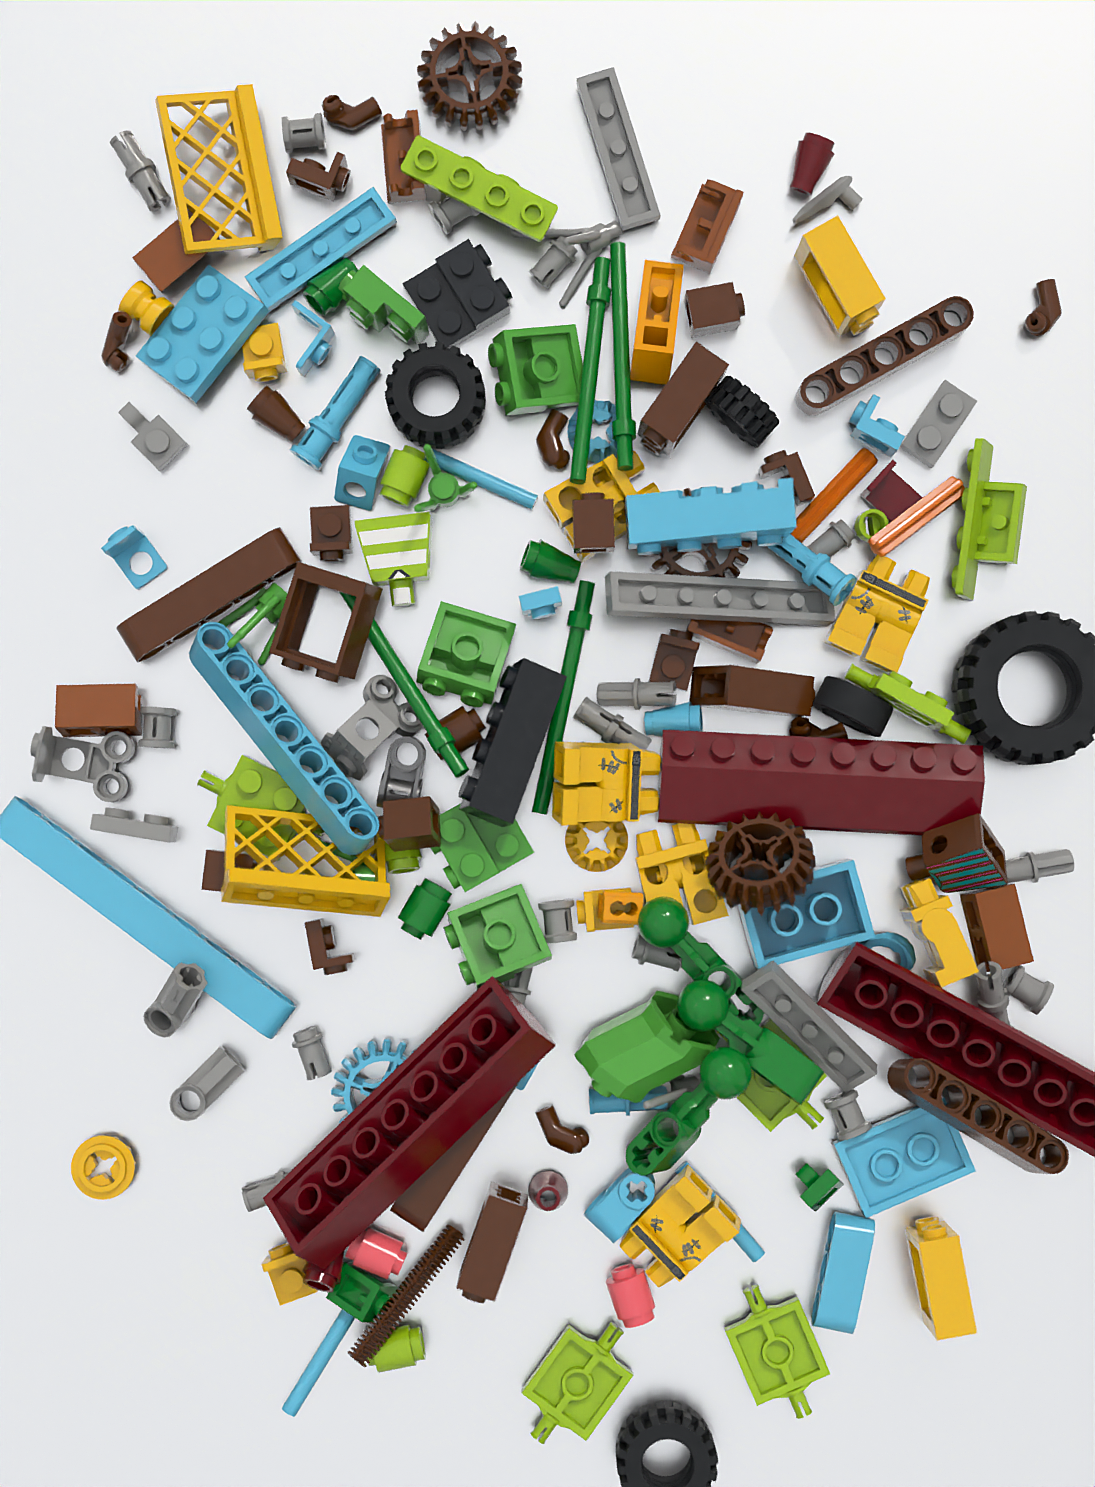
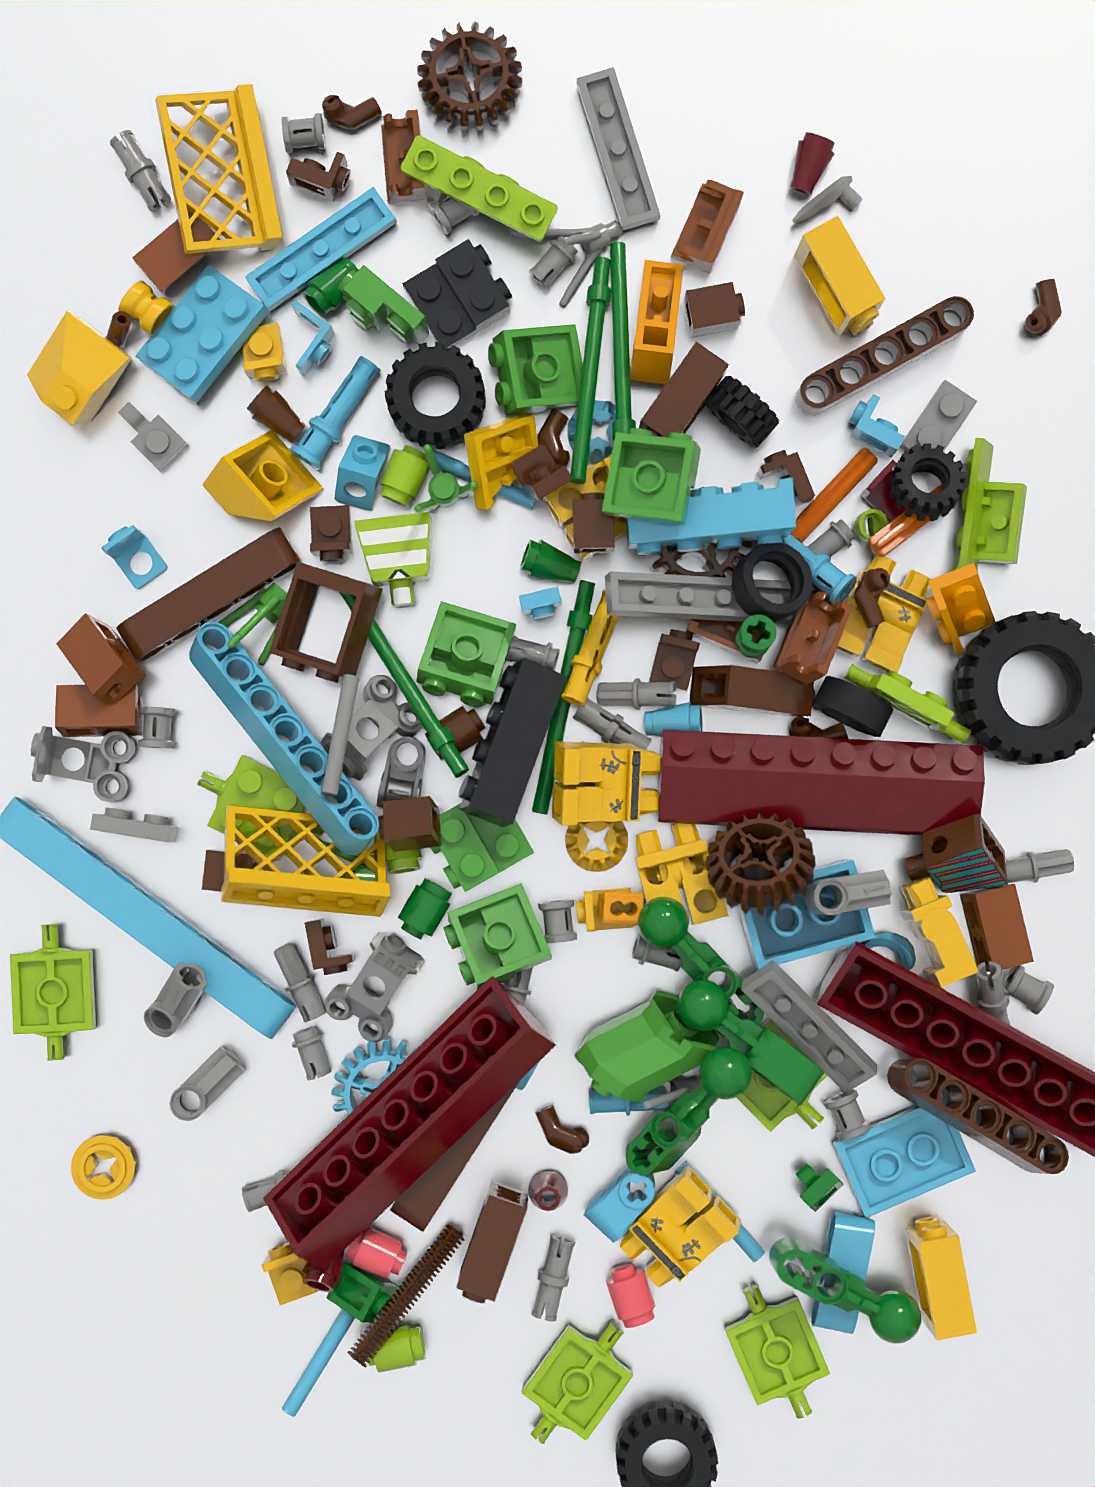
(52, 992): none -> lime plate
(76, 370): none -> yellow slope
(100, 658): none -> dark orange hinge
(261, 480): none -> yellow slope
(299, 983): none -> light grey axle
(340, 735): none -> light grey bar
(390, 963): none -> light grey piece
(493, 450): none -> yellow wing
(538, 653): none -> light grey pin
(540, 473): none -> reddish brown bracket
(553, 1278): none -> light grey pin
(588, 661): none -> yellow pin
(651, 476): none -> bright green plate
(767, 635): none -> green bush
(792, 565): none -> black tyre
(812, 638): none -> dark orange hinge
(850, 893): none -> light grey piece
(868, 594): none -> reddish brown arm
(892, 1314): none -> green beam
(933, 462): none -> black tyre
(960, 603): none -> light orange bracket

